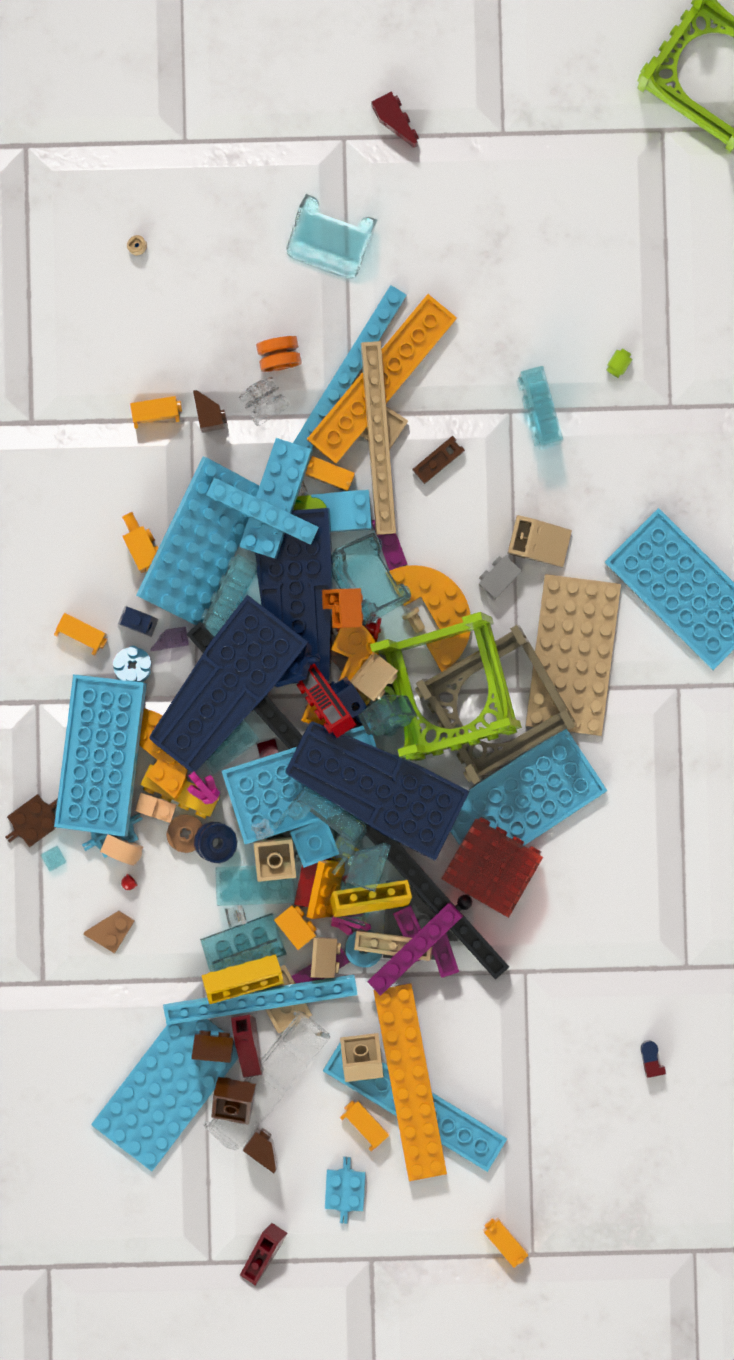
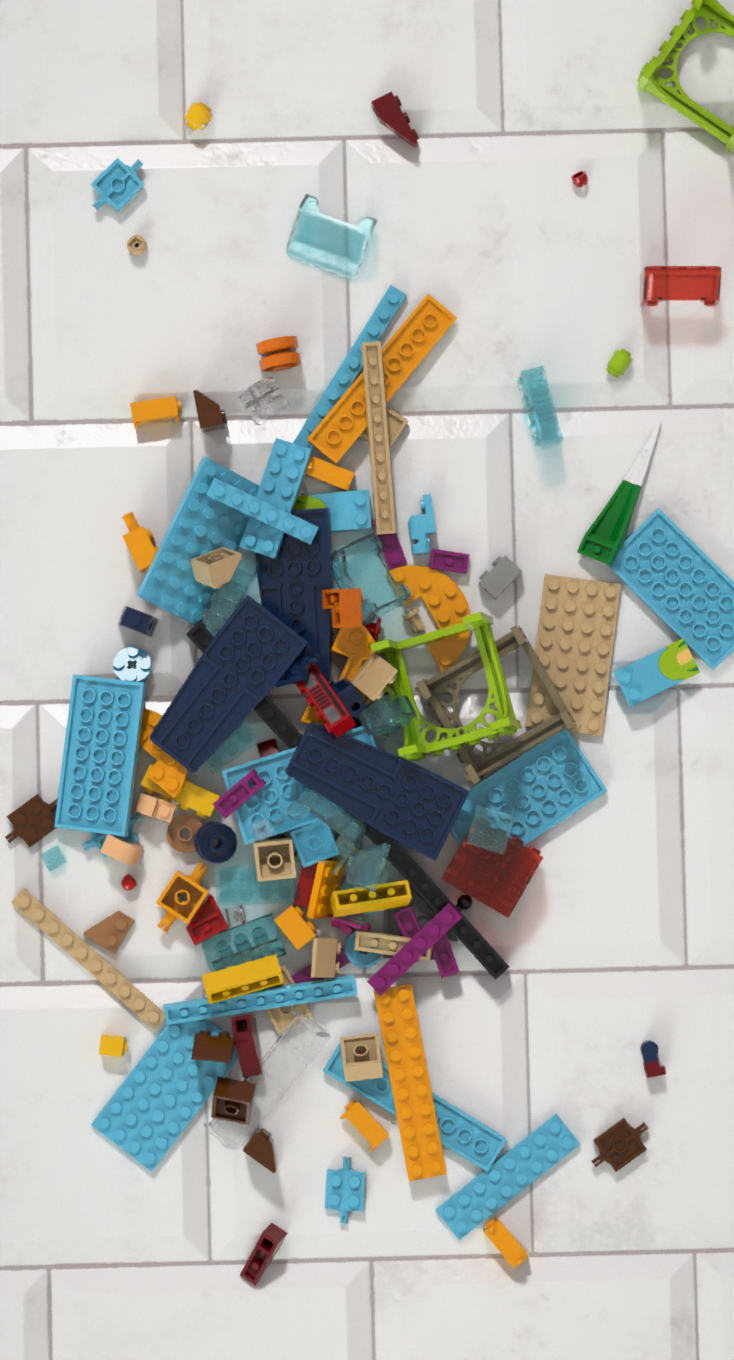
(81, 632): light orange brick -> none
(89, 958): none -> tan plate
(113, 1045): none -> yellow brick
(117, 184): none -> medium azure plate
(171, 639): clear purple slope -> none
(171, 901): none -> light orange brick
(198, 116): none -> yellow head
(206, 792): dark pink rock -> none
(207, 922): none -> red wing
(215, 567): none -> tan slope
(239, 794): none -> magenta plate
(421, 526): none -> medium azure plate
(437, 460): reddish brown plate -> none
(449, 561): none -> magenta plate
(490, 829): none -> clear light blue brick
(507, 1176): none -> medium azure plate
(539, 541): tan slope -> none
(580, 178): none -> red hinge
(610, 528): none -> green plate
(619, 1144): none -> reddish brown plate
(656, 672): none -> medium azure slope
(680, 284): none -> clear red windscreen

